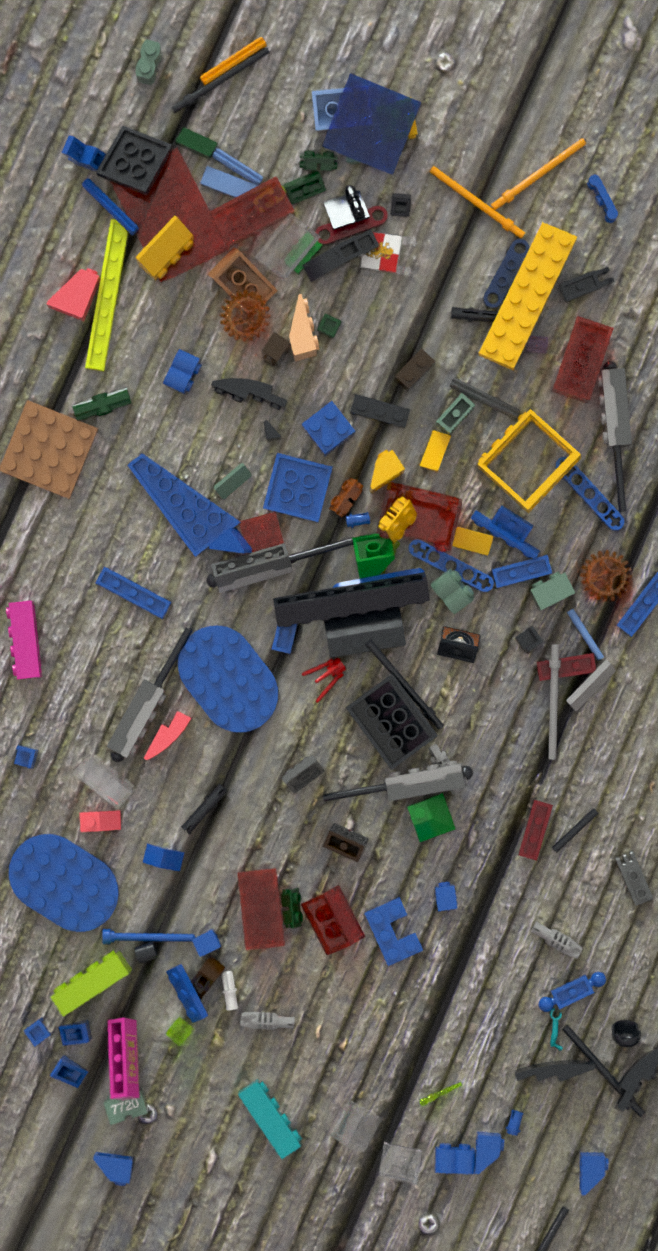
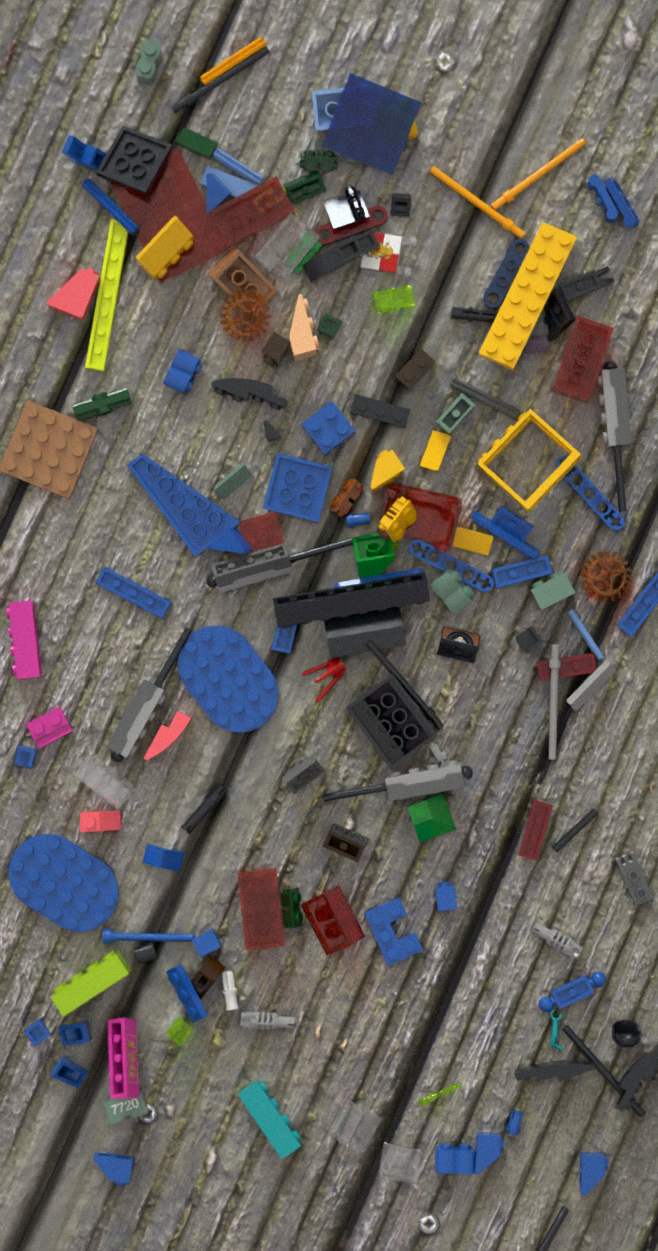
(49, 727): none -> dark pink plate
(216, 192): none -> blue slope
(393, 298): none -> clear neon green hinge
(557, 314): none -> black wing
(622, 203): none -> blue plate

